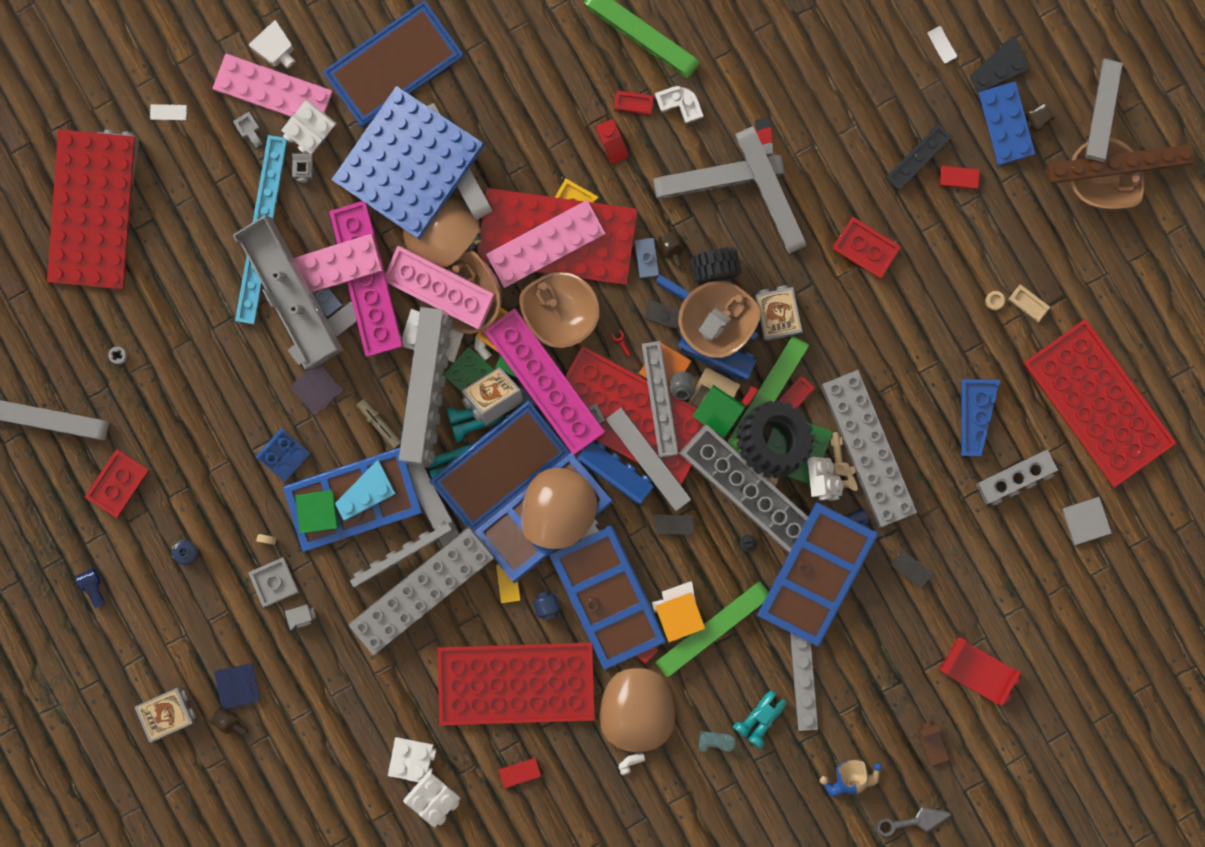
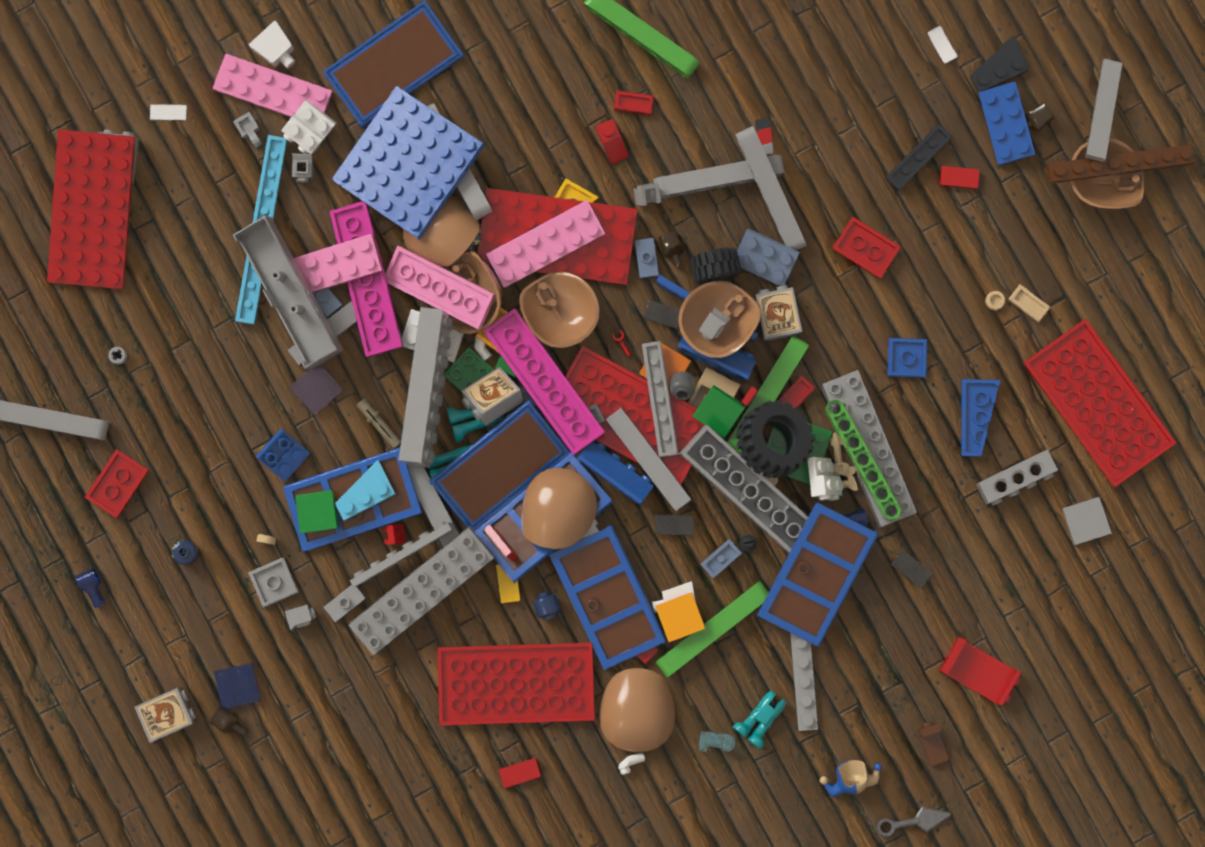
(344, 603): none -> light grey plate
(395, 533): none -> red tile
(411, 759): white plate -> none
(432, 799): white plate -> none
(501, 542): none -> tile
(647, 193): none -> light grey window
(681, 98): white plate -> none
(720, 558): none -> sand blue plate
(766, 257): none -> sand blue plate
(863, 470): none -> bright green beam
(907, 358): none -> blue tile

